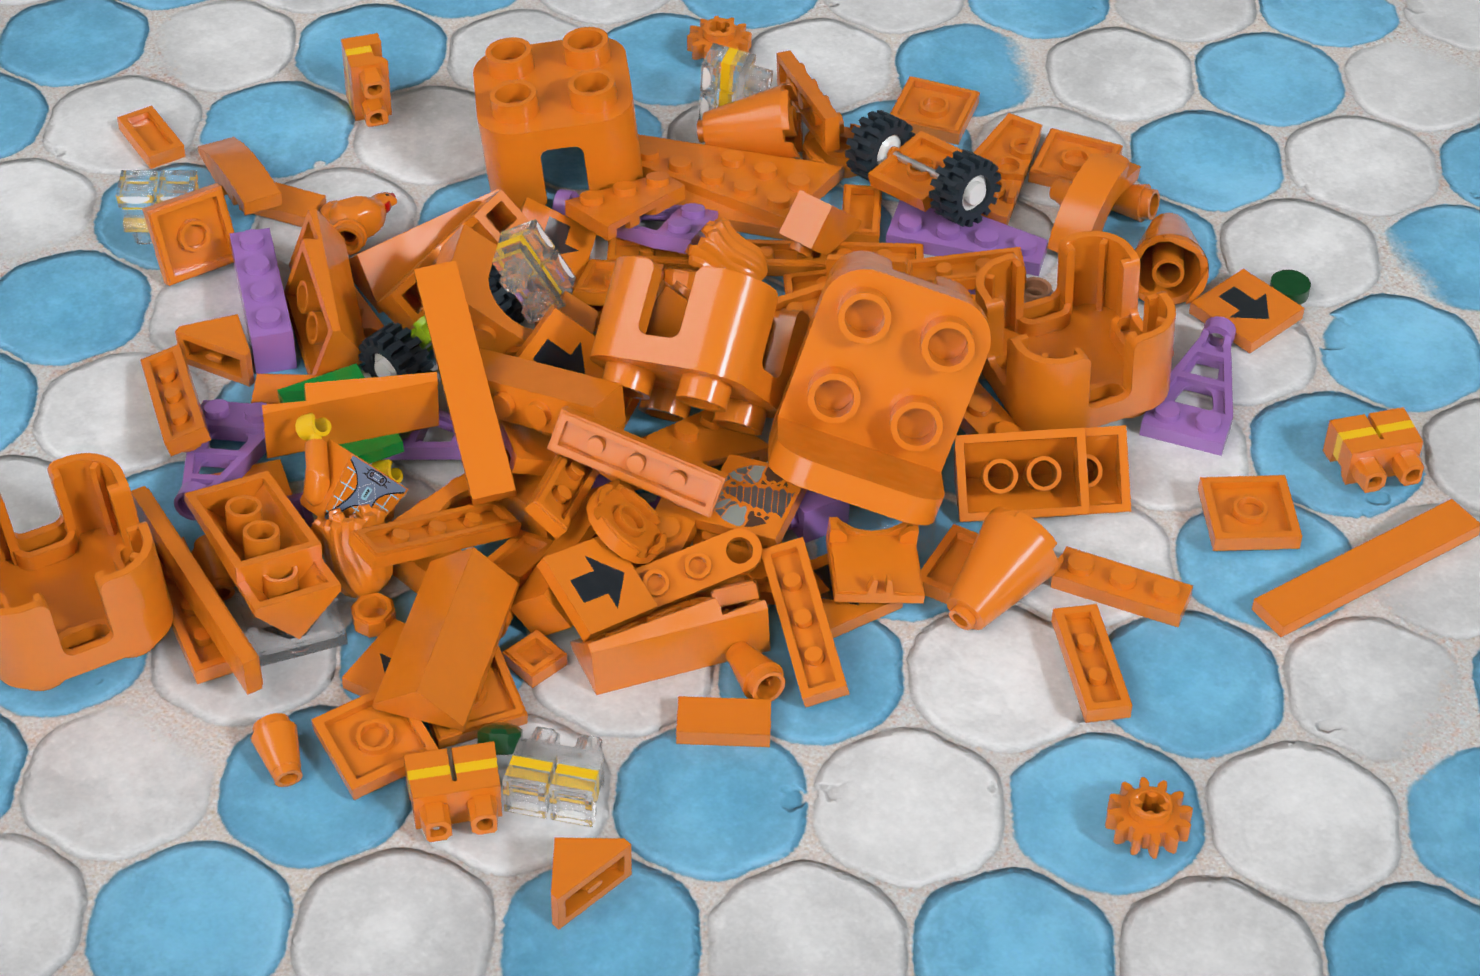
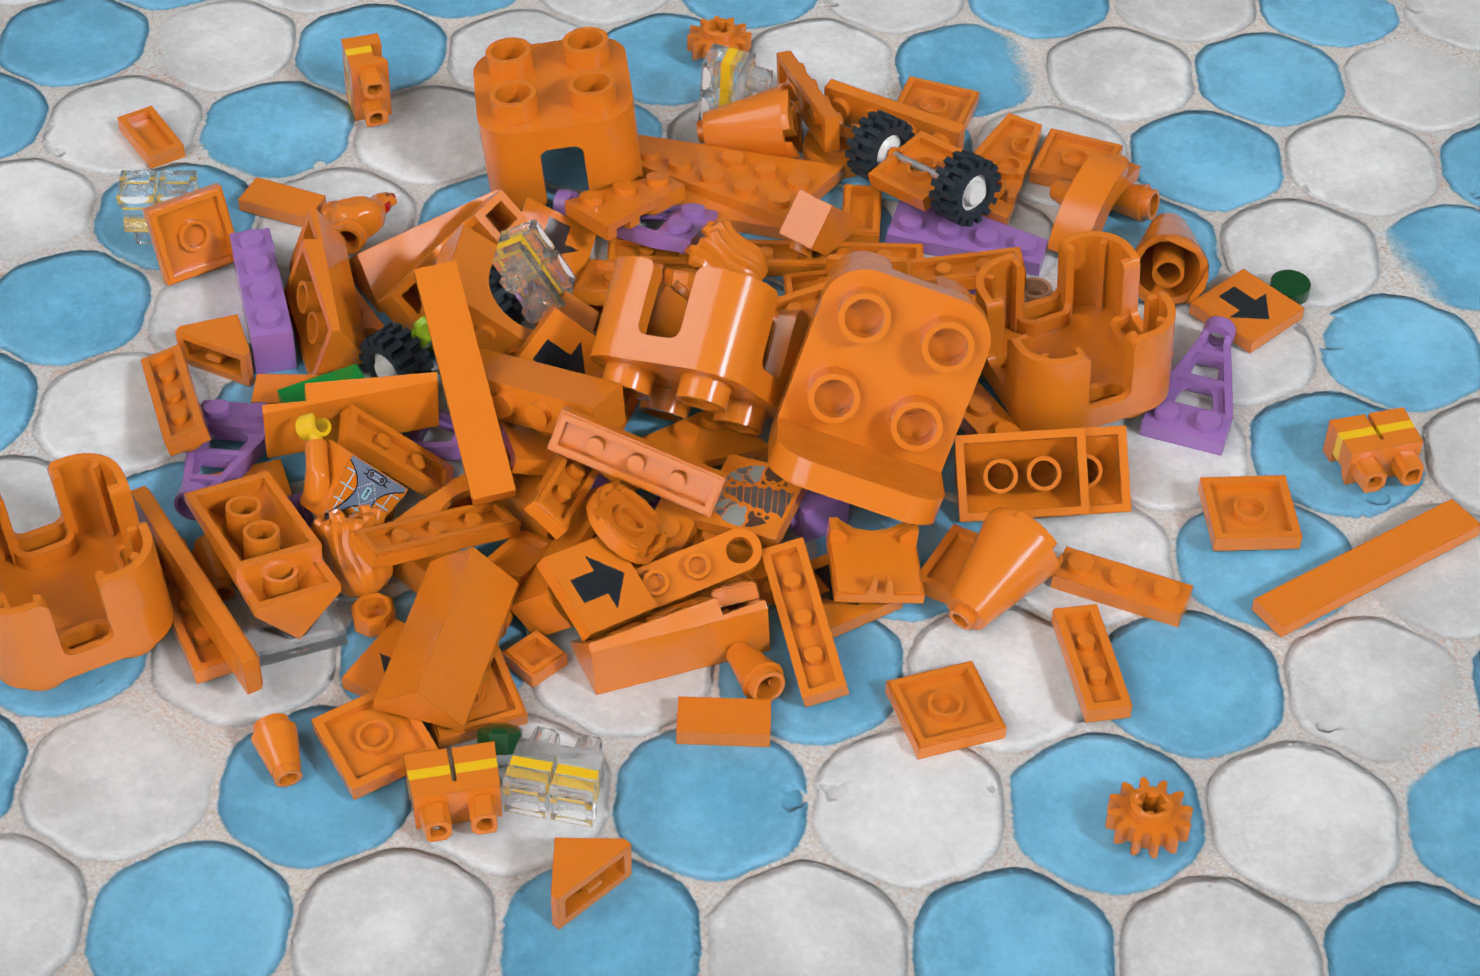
(240, 175): orange slope -> none
(392, 452): none -> orange plate
(856, 103): none -> orange plate
(945, 709): none -> orange tile

